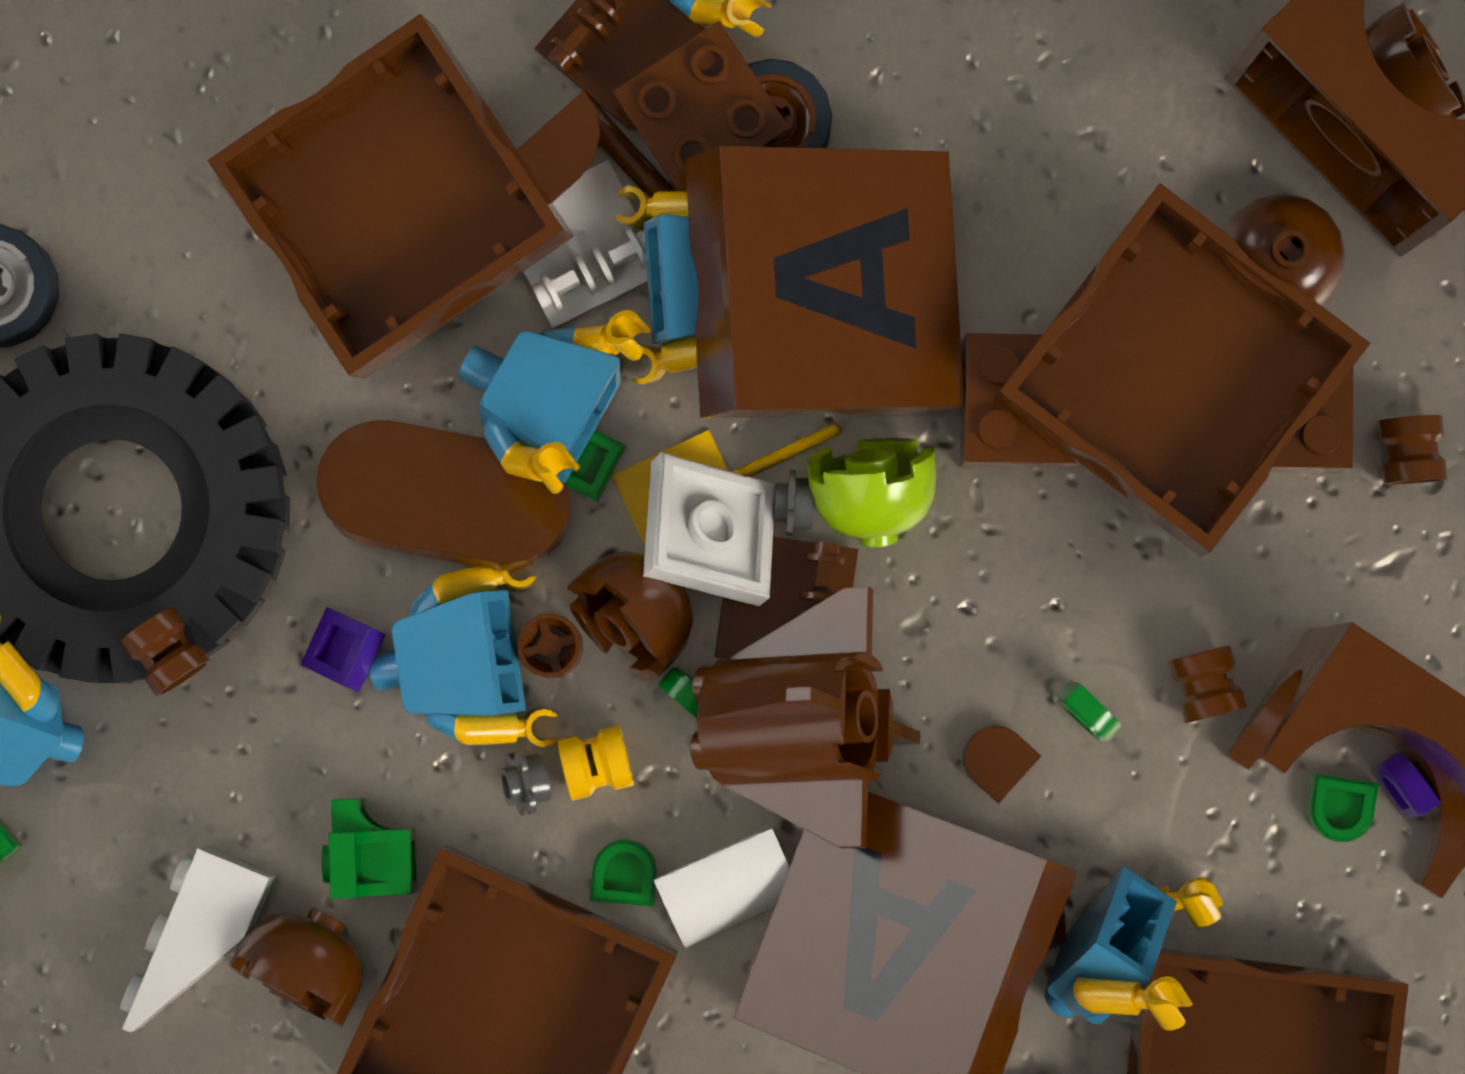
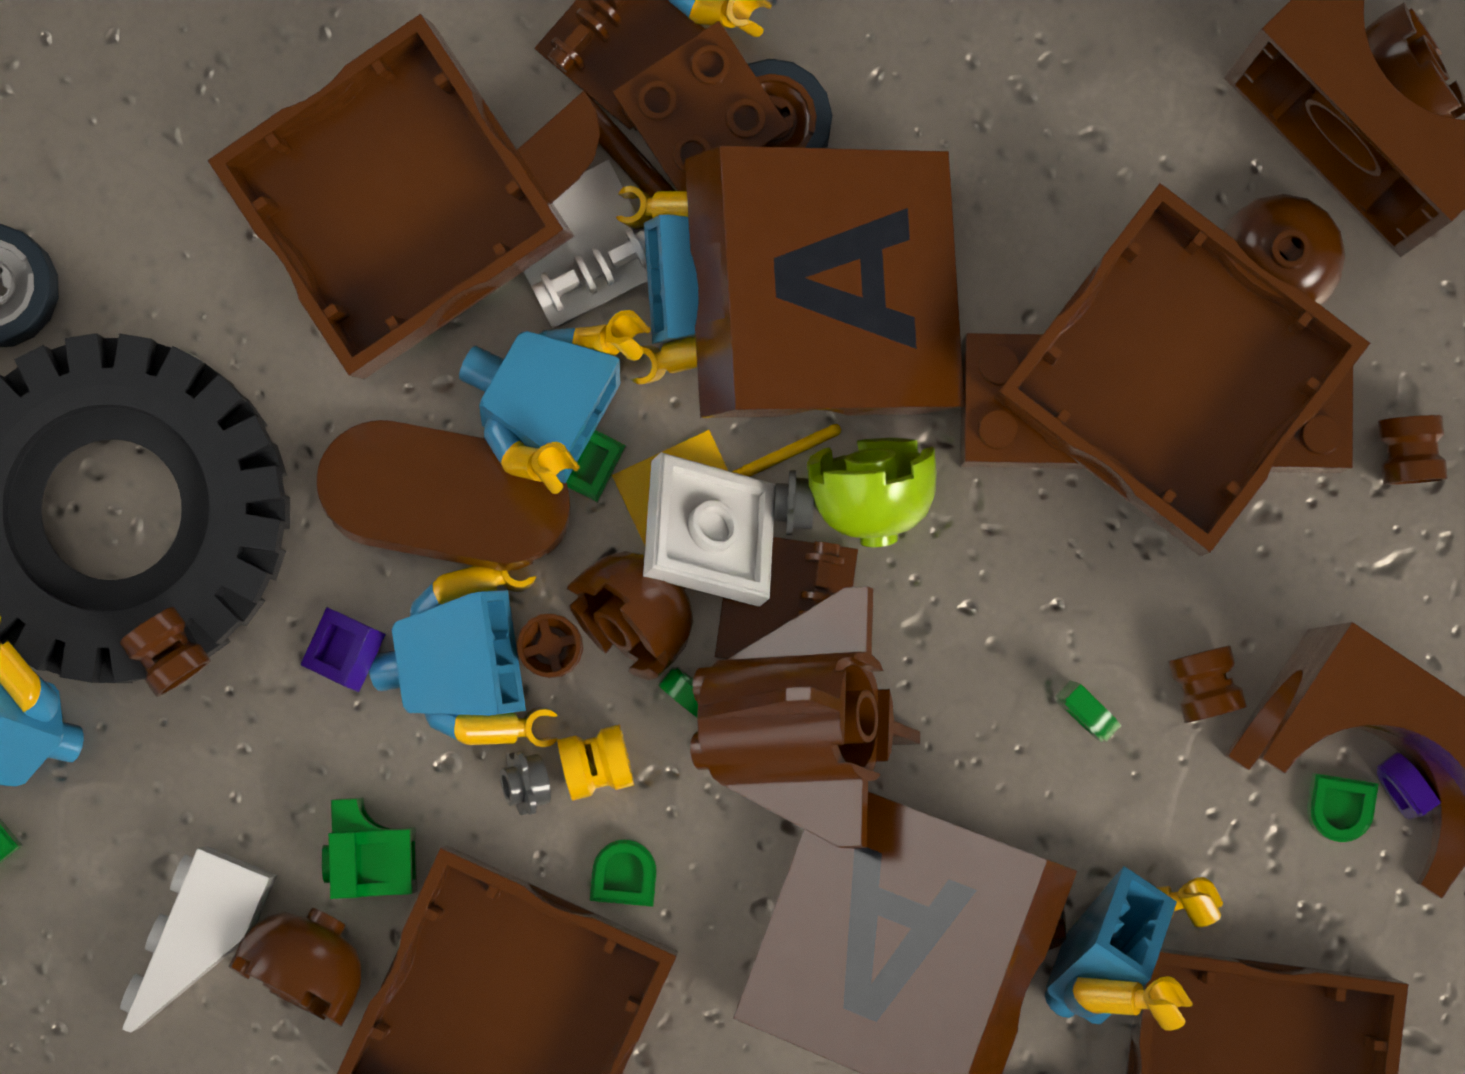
(724, 887): white brick -> none
(998, 760): reddish brown tile -> none

